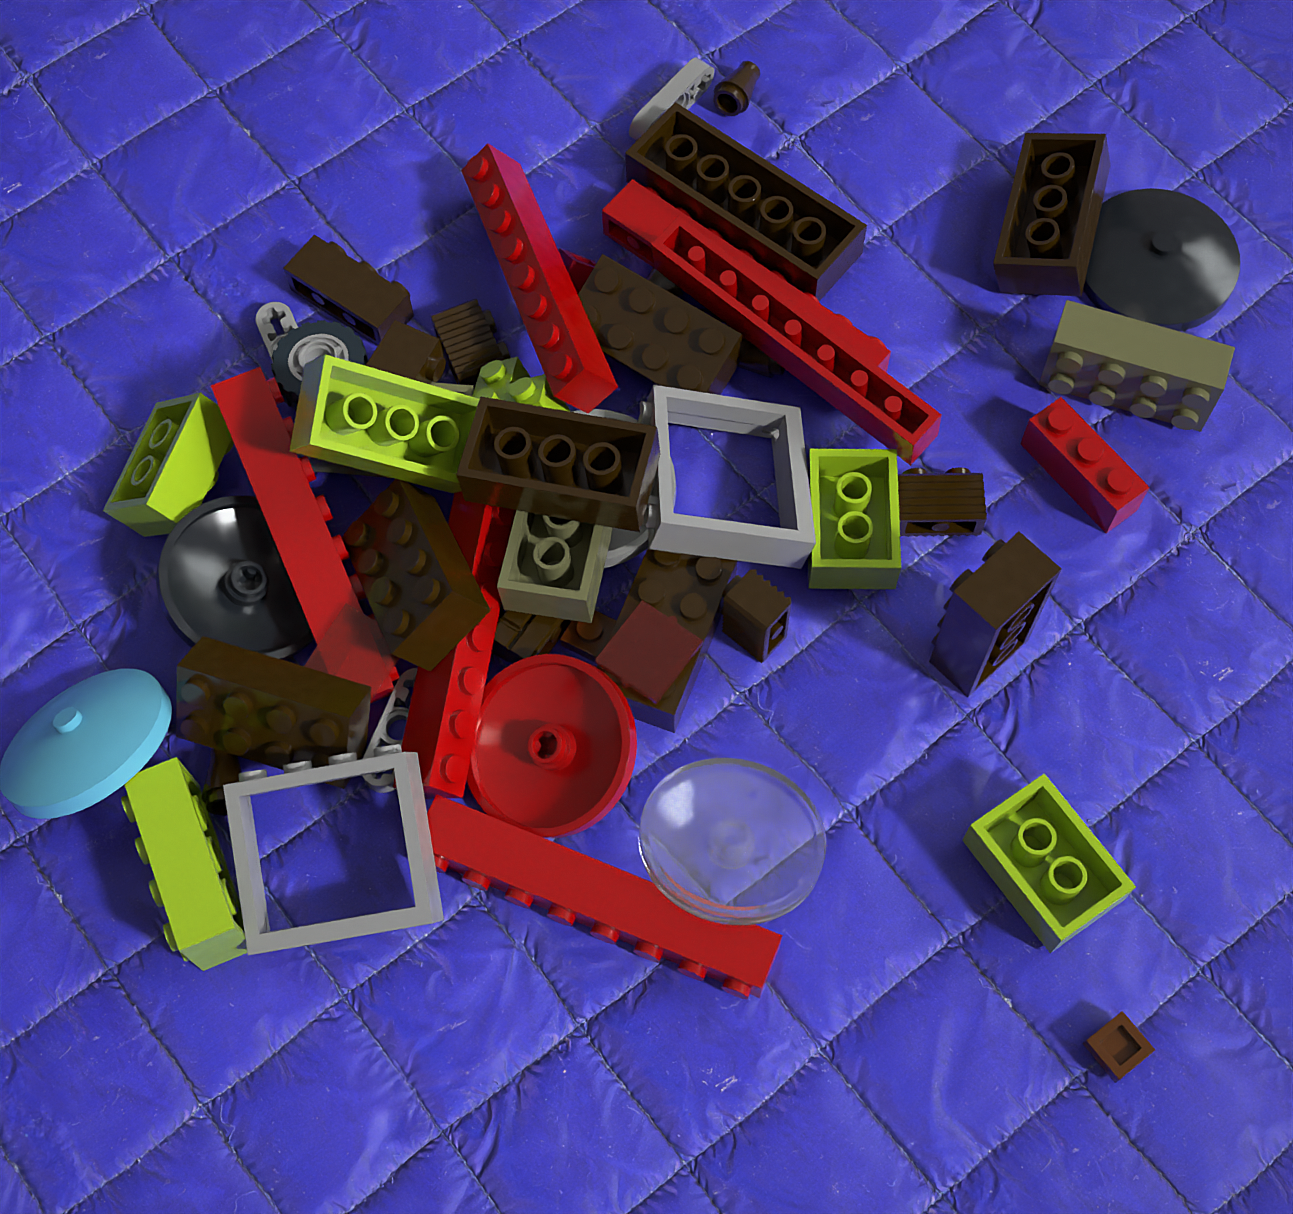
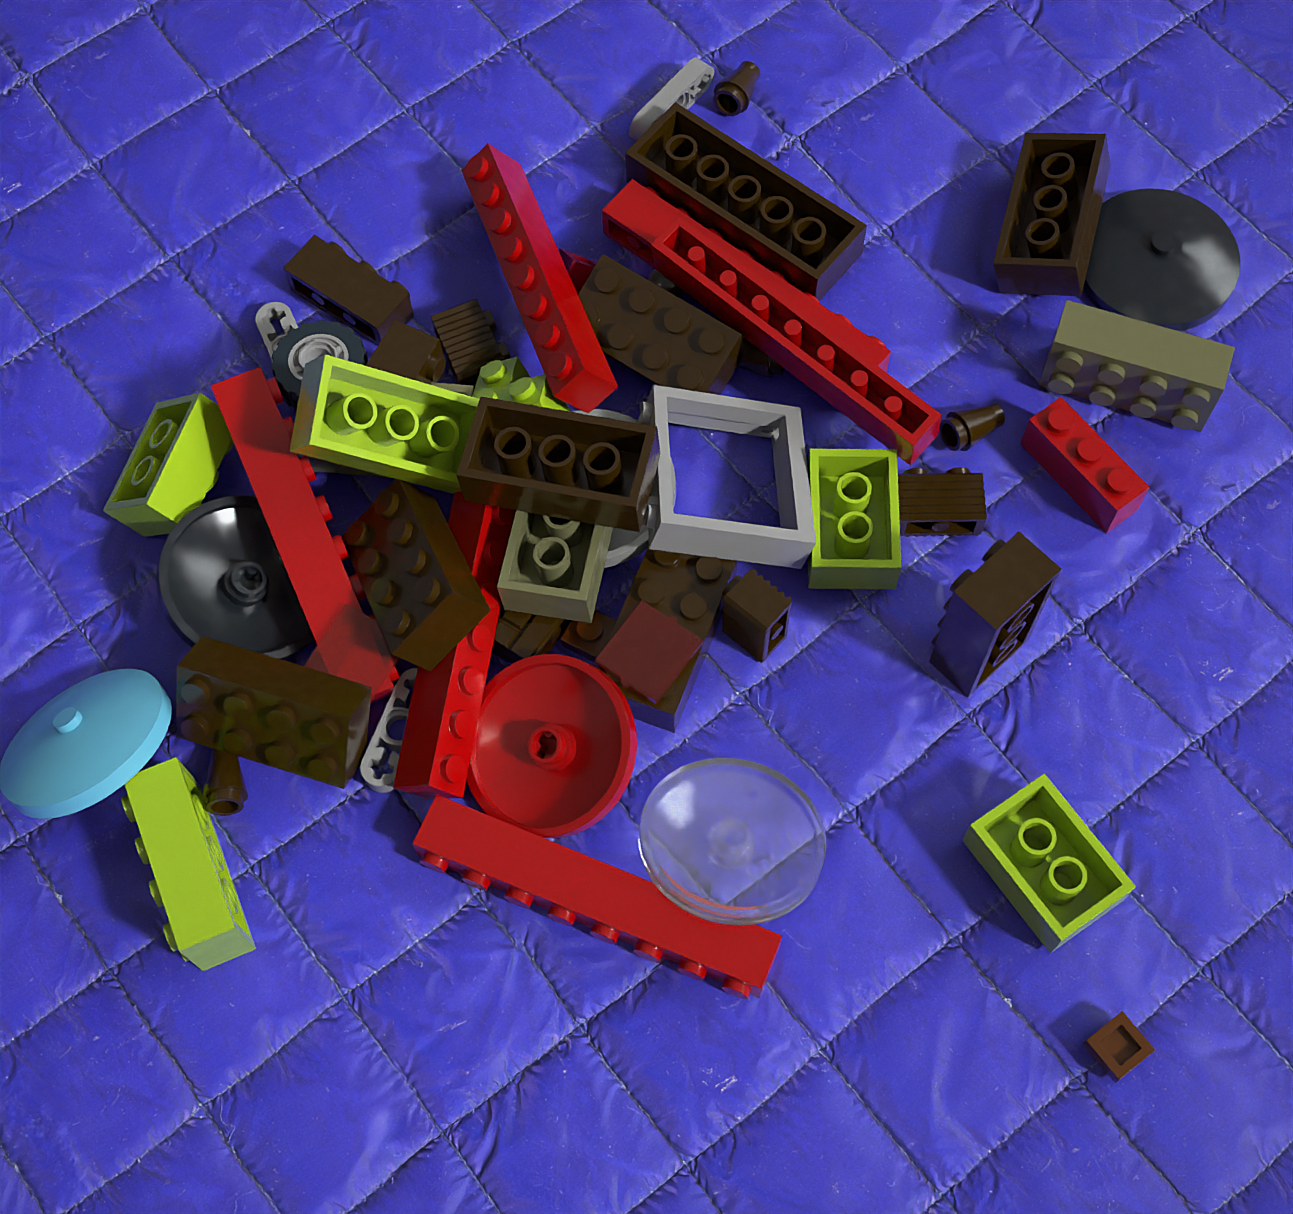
(417, 838): light grey window -> none
(969, 426): none -> dark brown cone

